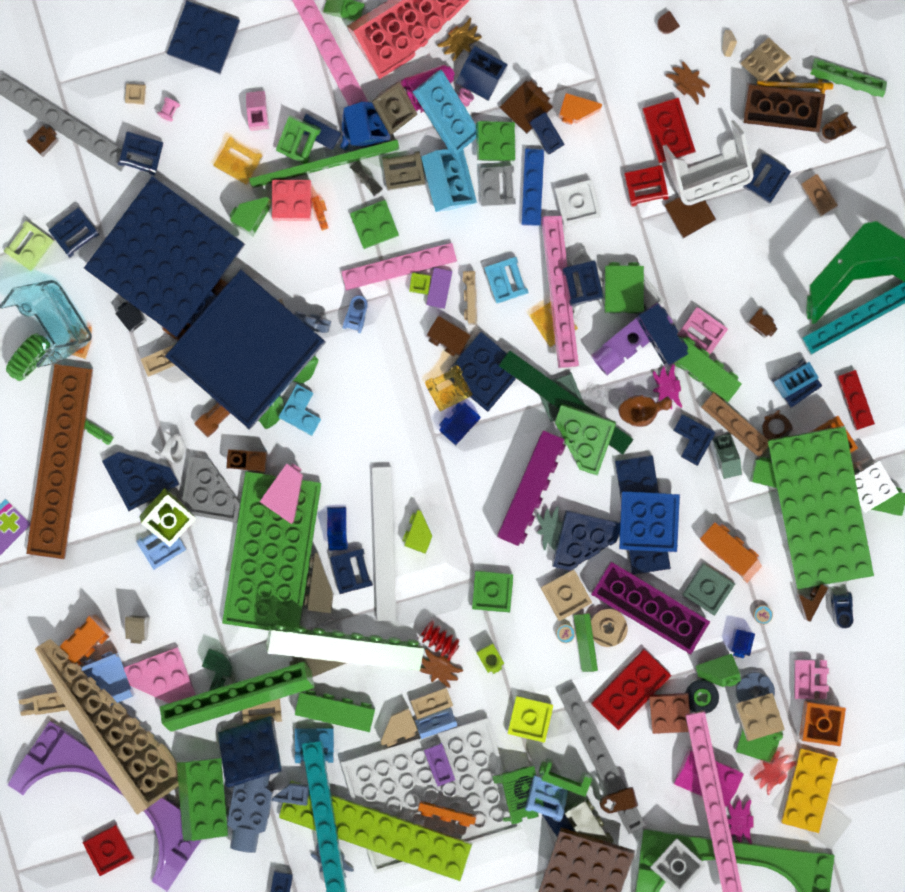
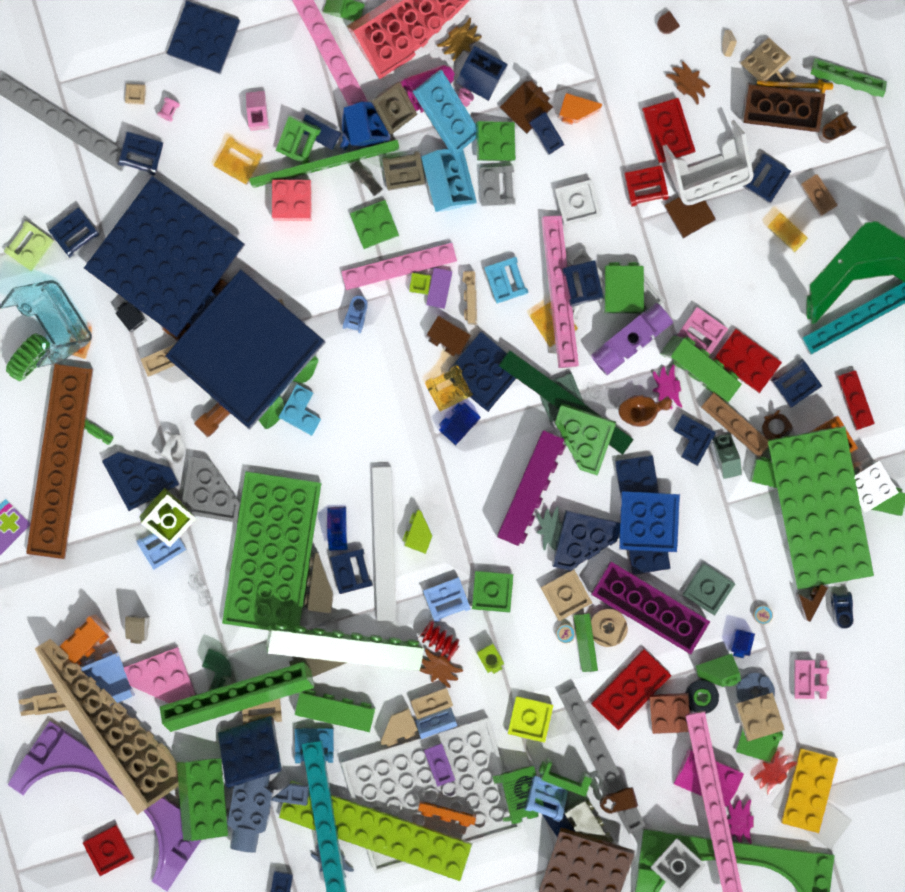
(43, 147): reddish brown brick -> none
(247, 460): reddish brown slope -> none
(250, 215): bright green slope -> none
(285, 492): bright pink slope -> none
(315, 322): sand blue plate -> none
(320, 207): clear orange plate -> none
(444, 593): none -> light blue plate
(532, 187): blue plate -> none
(662, 335): dark blue brick -> none
(731, 551): orange wedge -> none
(747, 361): none -> red plate
(762, 324): reddish brown brick -> none
(785, 385): dark azure slope -> none
(787, 232): none -> clear yellow plate
(822, 723): orange brick -> none

